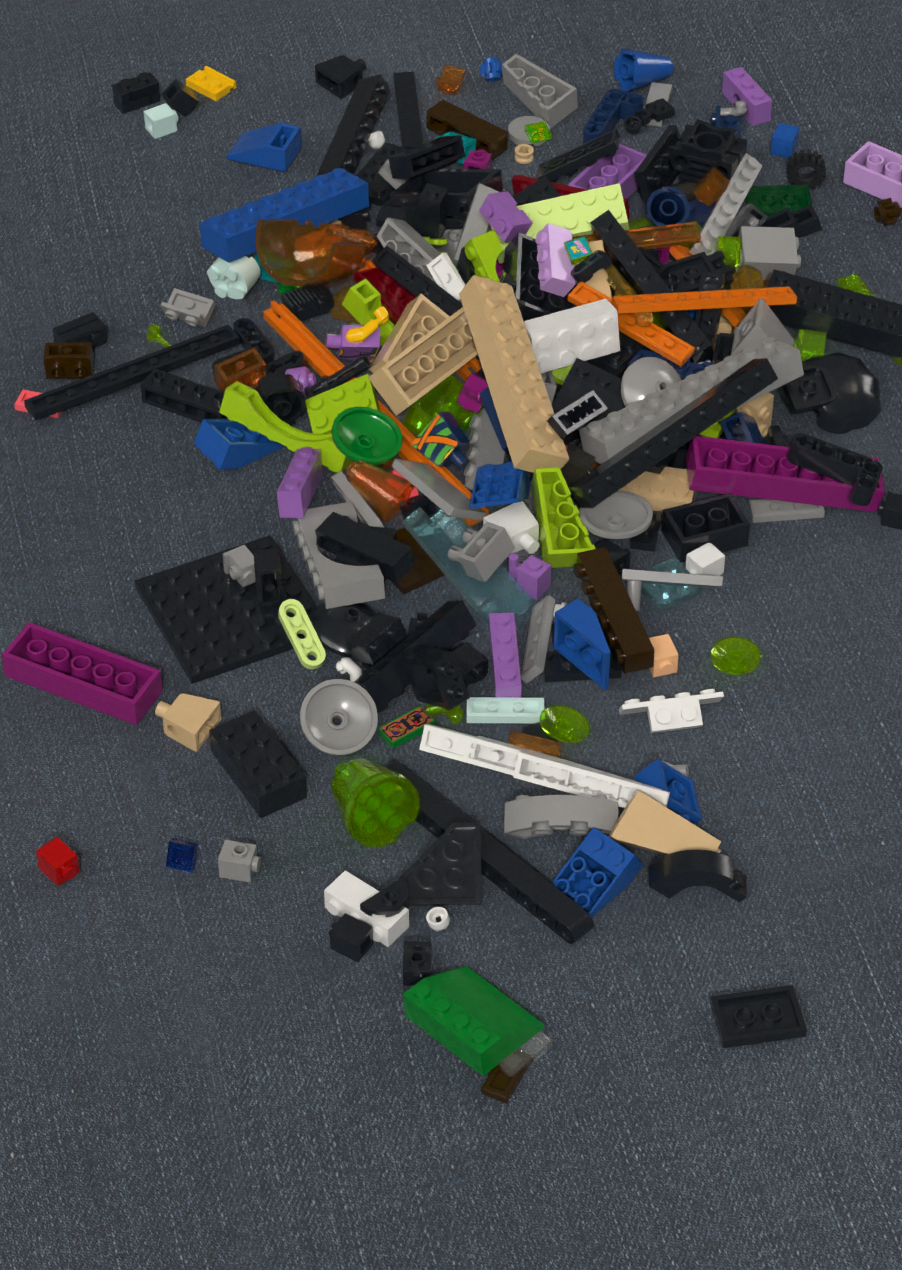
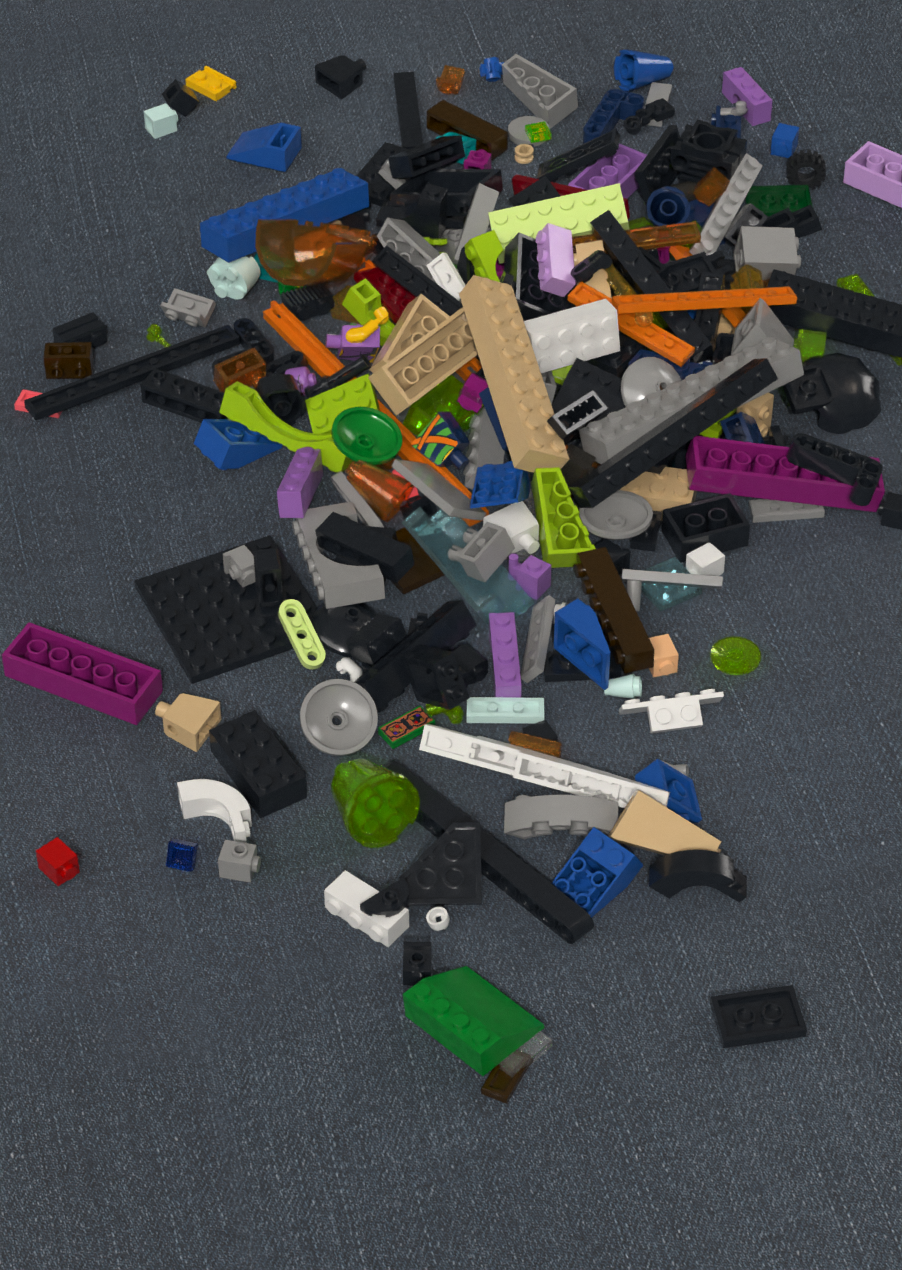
(136, 92): black brick -> none
(216, 799): none -> white arch
(351, 937): black brick -> none
(356, 125): black brick -> none
(376, 140): white hinge -> none
(504, 216): medium lavender brick -> none
(564, 724): clear neon green dish -> none
(577, 249): tile -> none
(625, 686): none -> light aqua cone
(731, 249): clear neon green brick -> none
(887, 211): dark brown gear -> none

